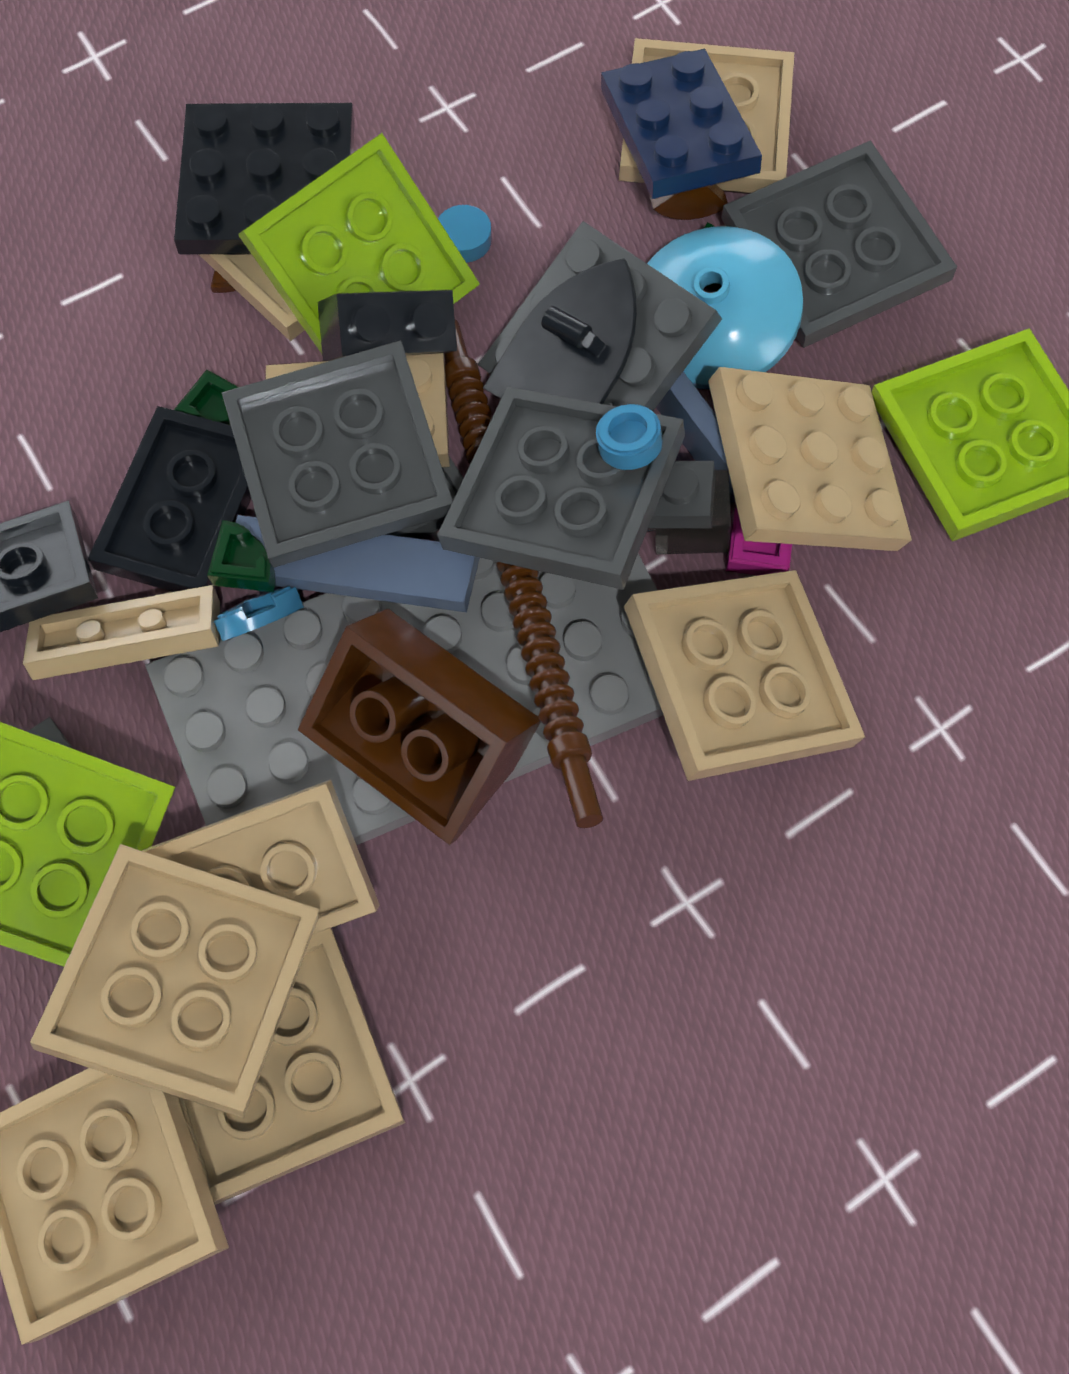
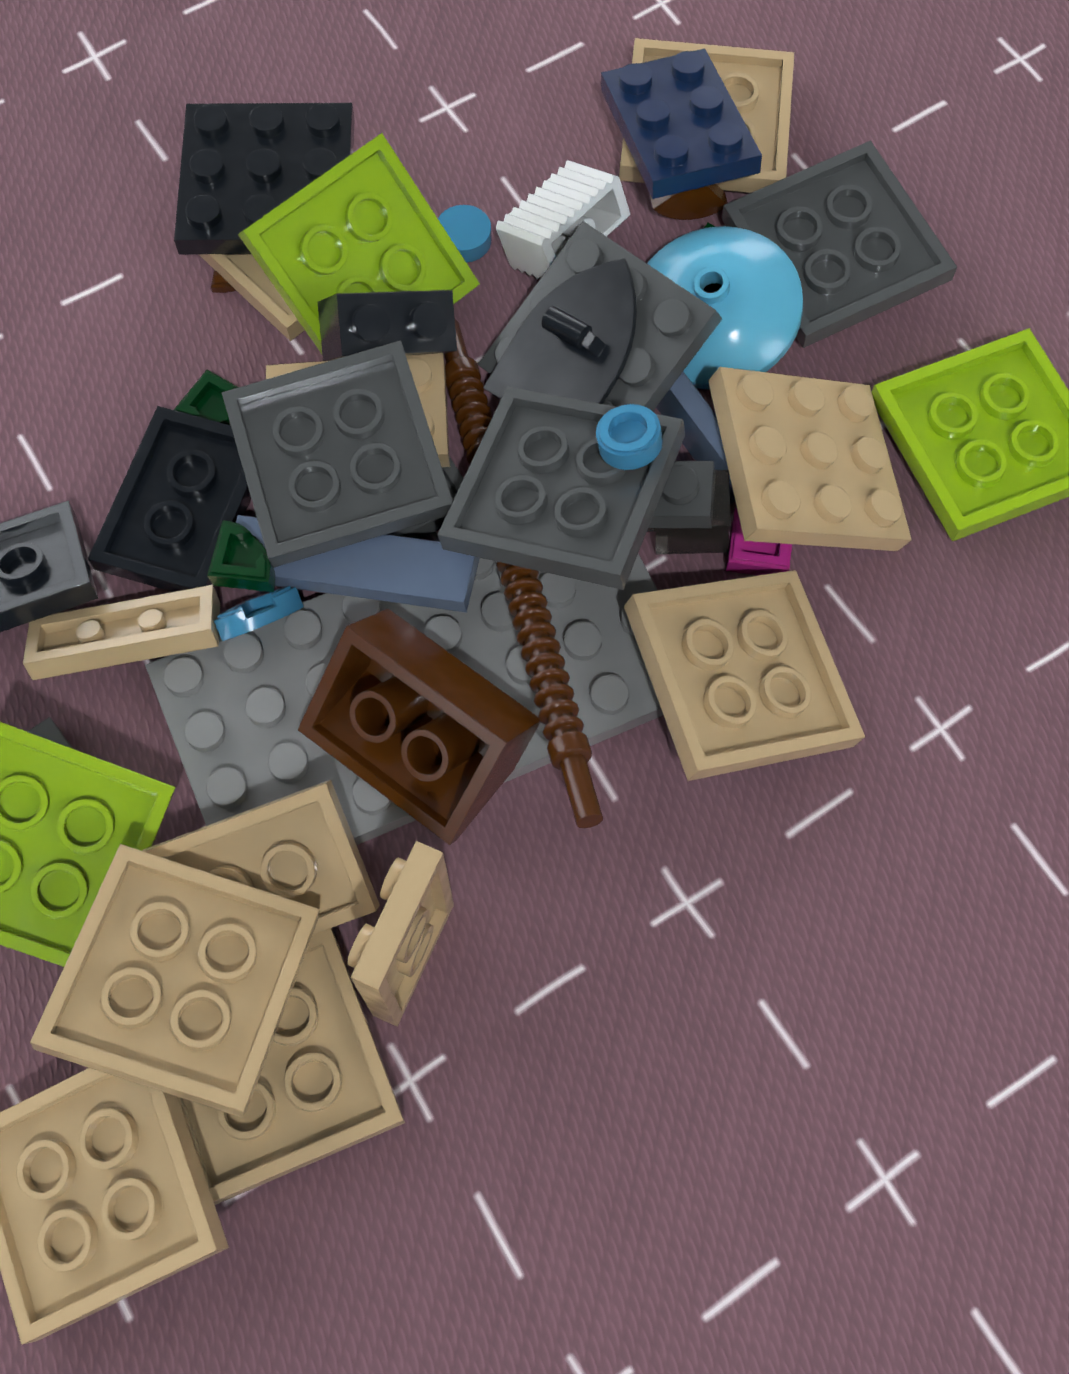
(396, 950): none -> tan plate
(549, 218): none -> white brick

